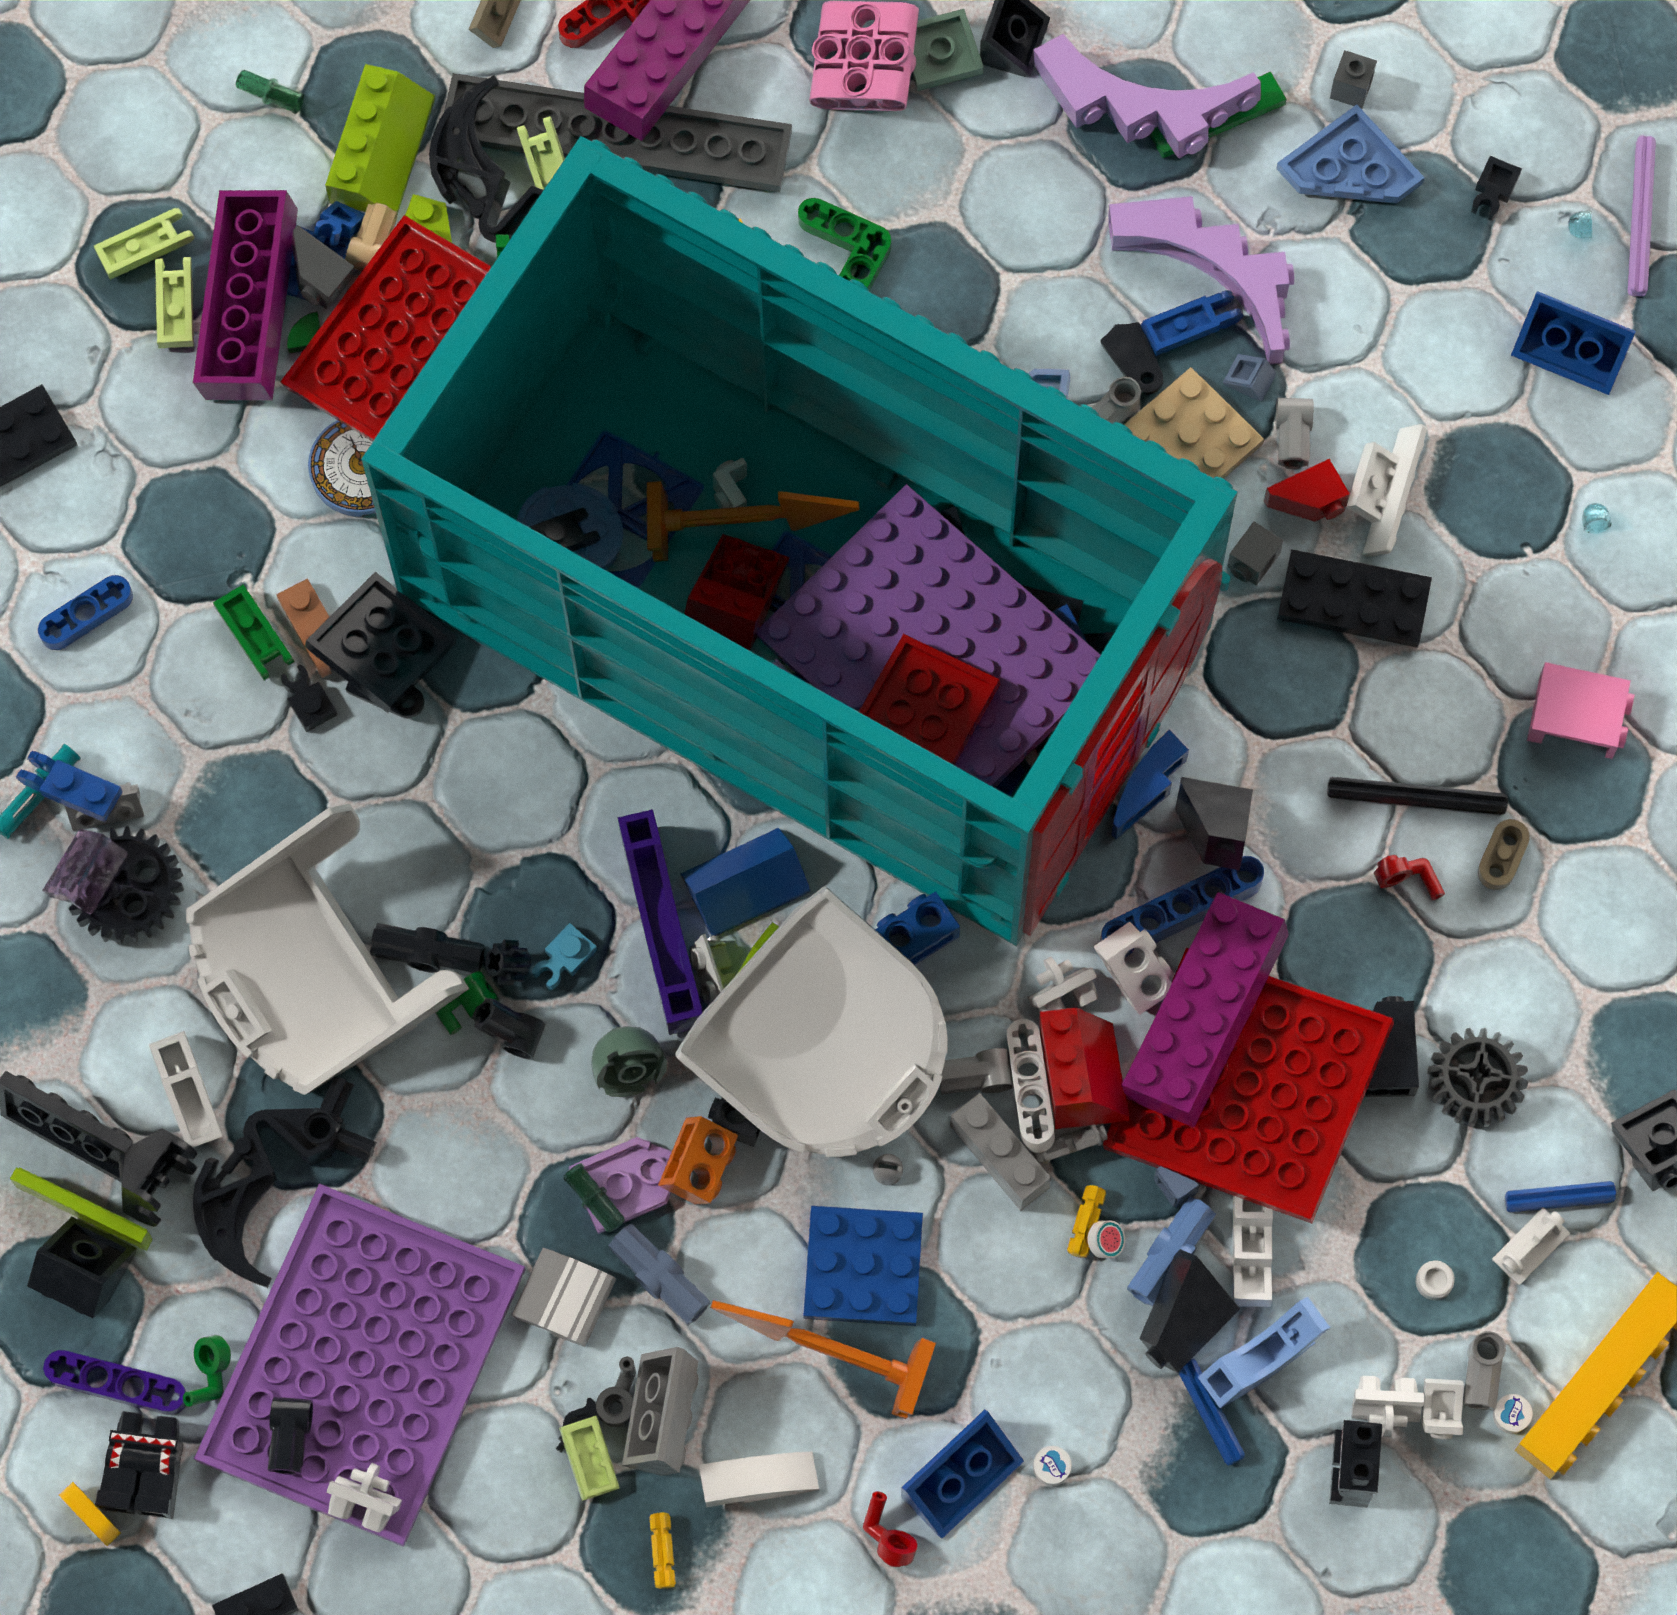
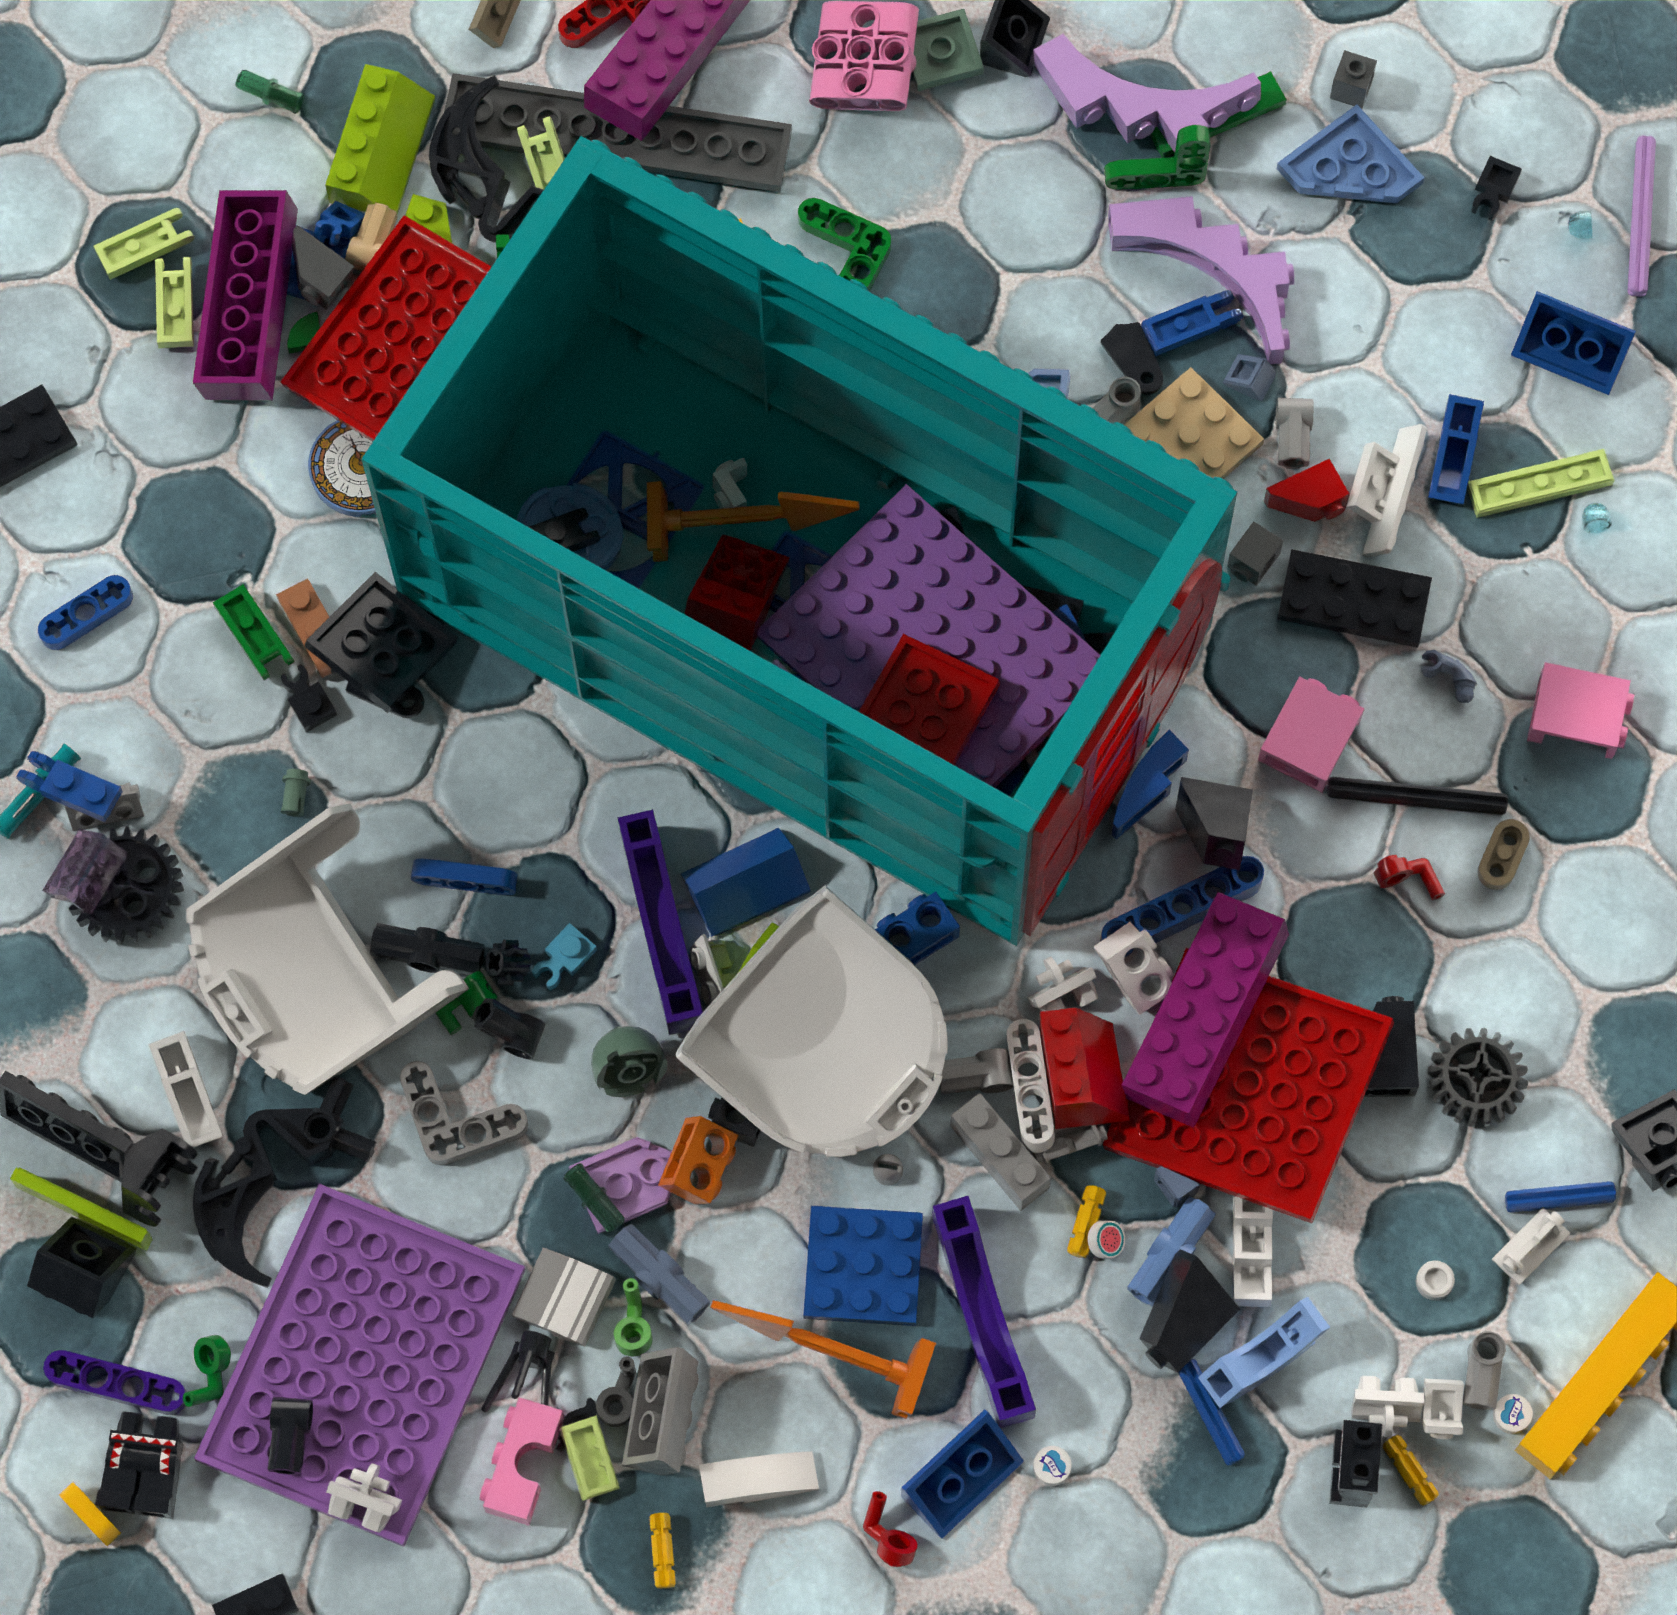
(294, 792): none -> sand green pin
(441, 1127): none -> light grey beam
(464, 876): none -> blue beam
(529, 1428): none -> bright pink arch
(531, 1351): none -> black plant
(633, 1324): none -> bright green plate
(982, 1312): none -> dark purple arch
(1184, 169): none -> green beam
(1311, 733): none -> bright pink panel
(1410, 1470): none -> yellow axle
(1456, 449): none -> blue slope
(1462, 678): none -> sand blue piece
(1540, 483): none -> yellowish green tile

